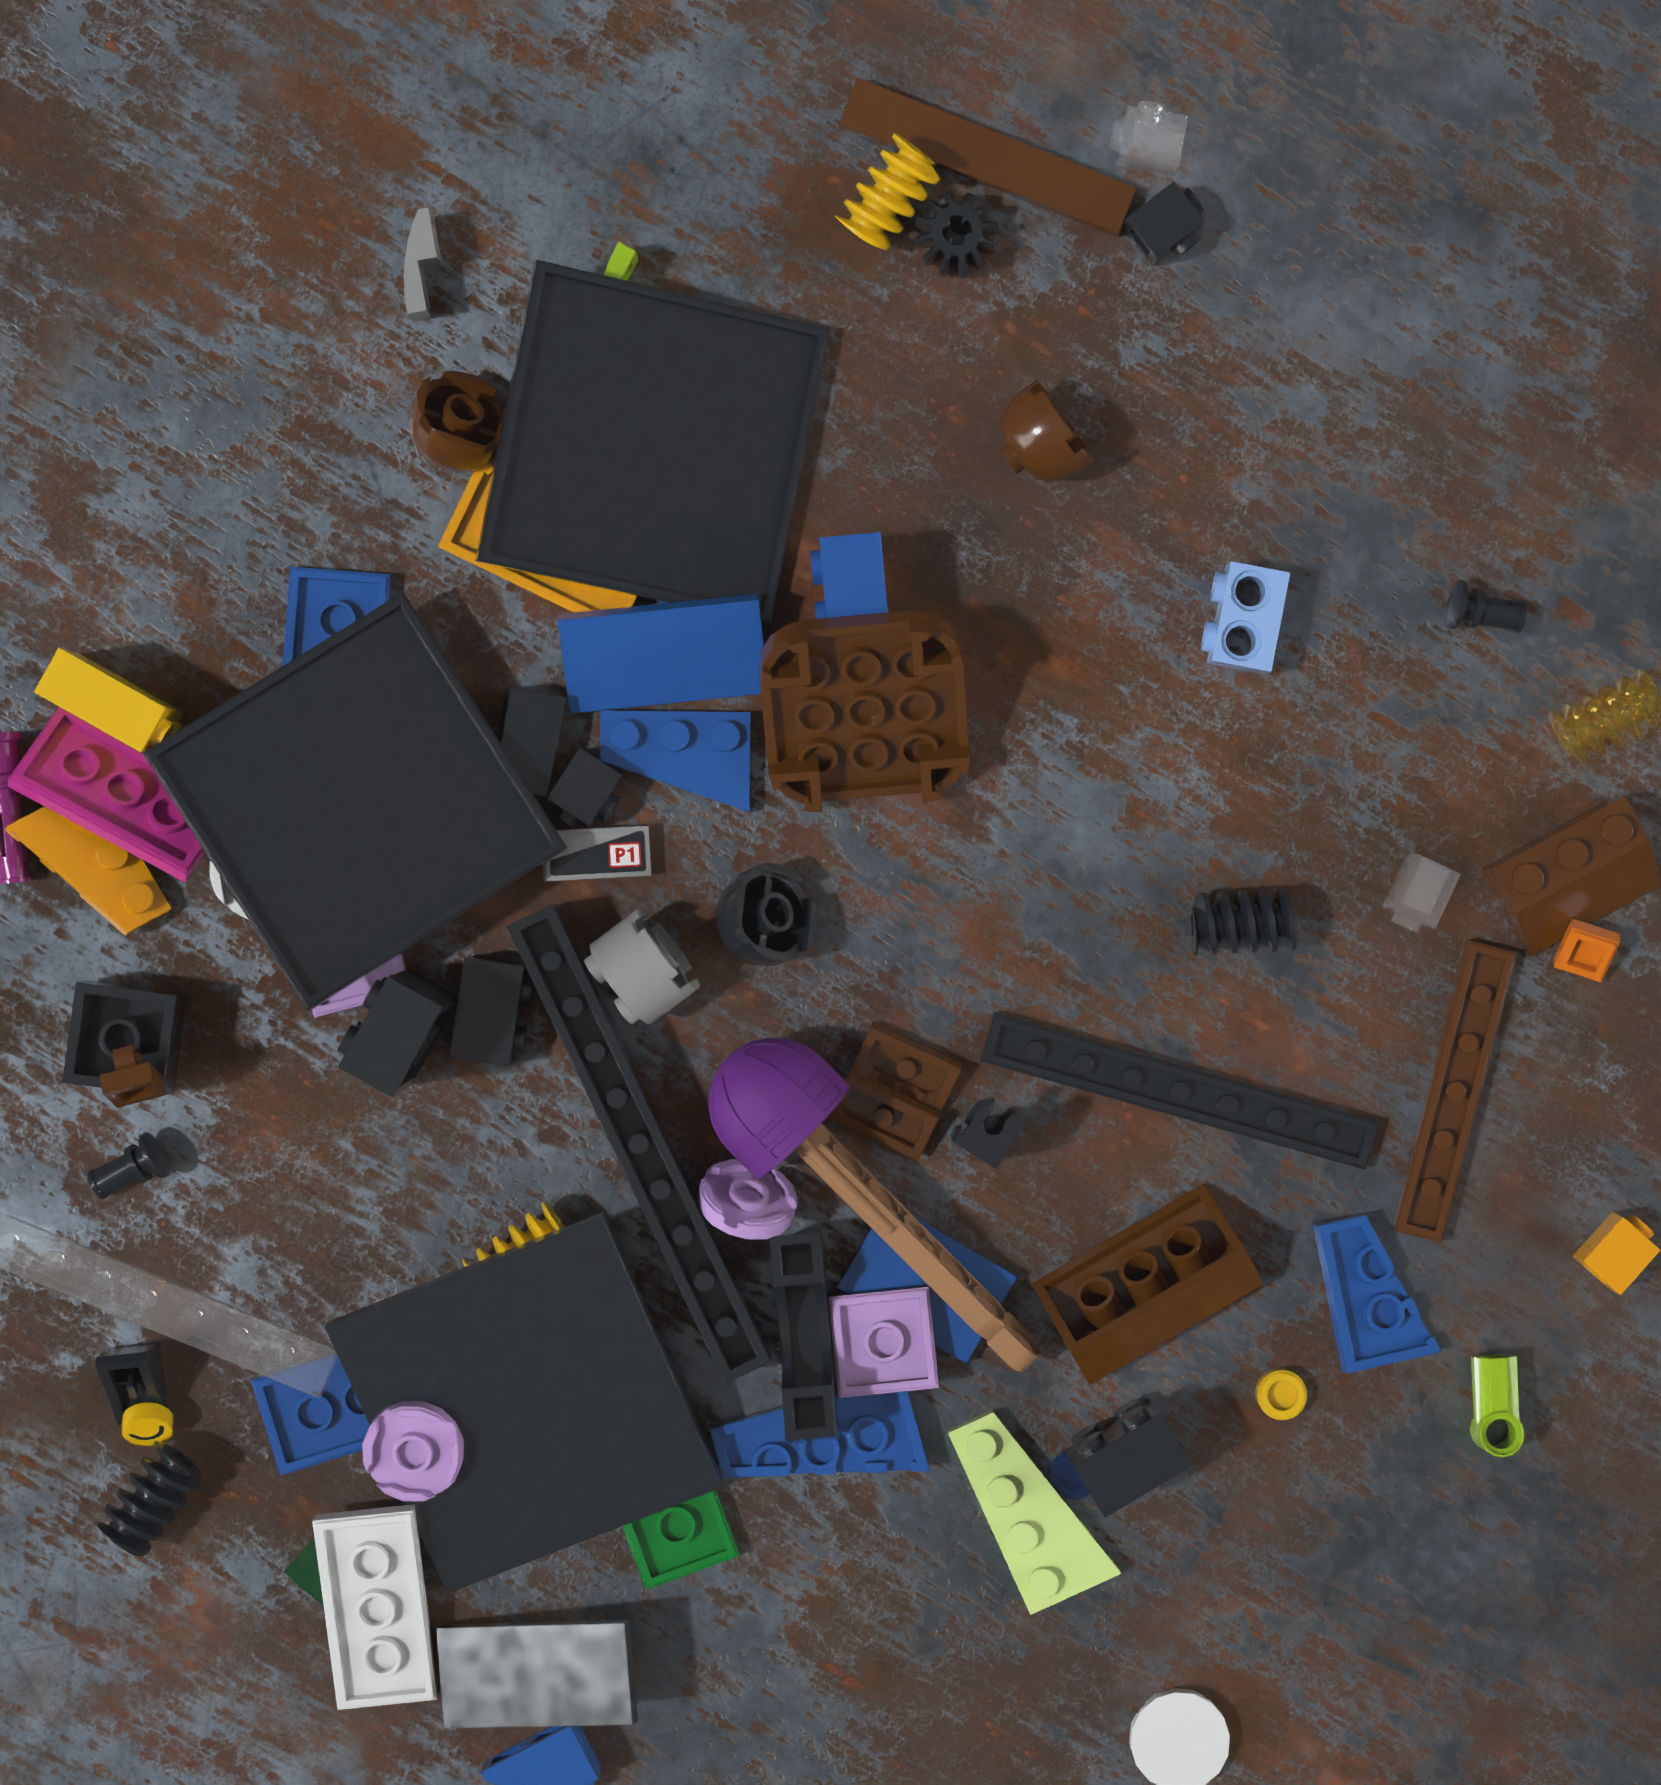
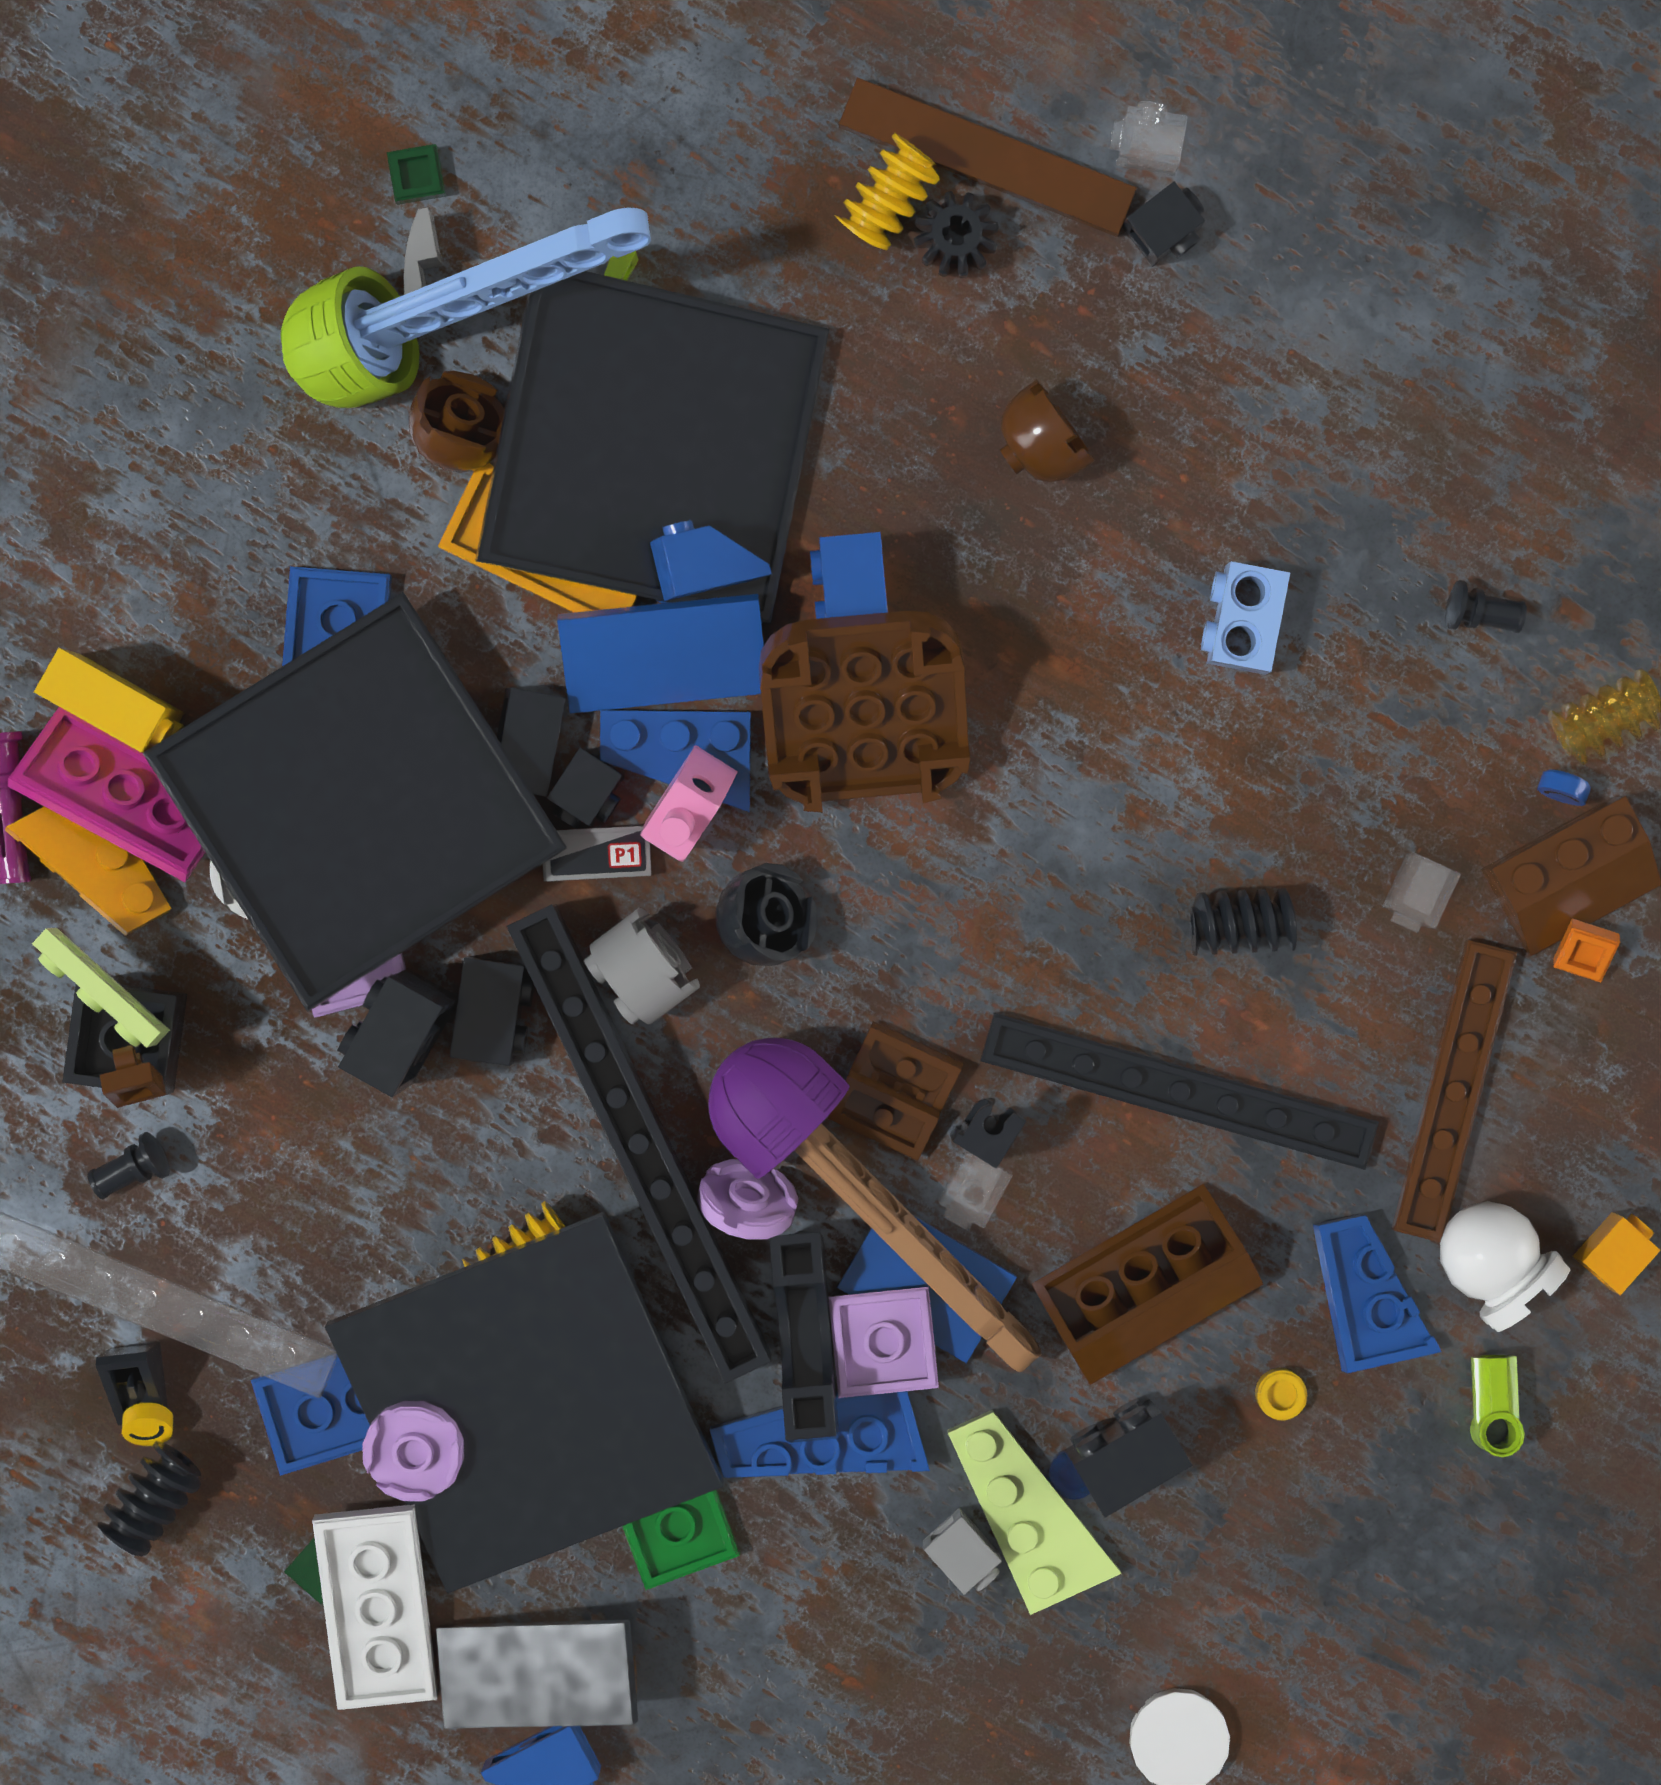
(99, 989): none -> yellowish green plate
(357, 337): none -> light blue piece
(416, 174): none -> dark green tile
(685, 808): none -> bright pink torso
(702, 561): none -> blue slope
(963, 1553): none -> light grey brick
(973, 1191): none -> clear brick
(1497, 1259): none -> white tile
(1564, 787): none -> blue tile

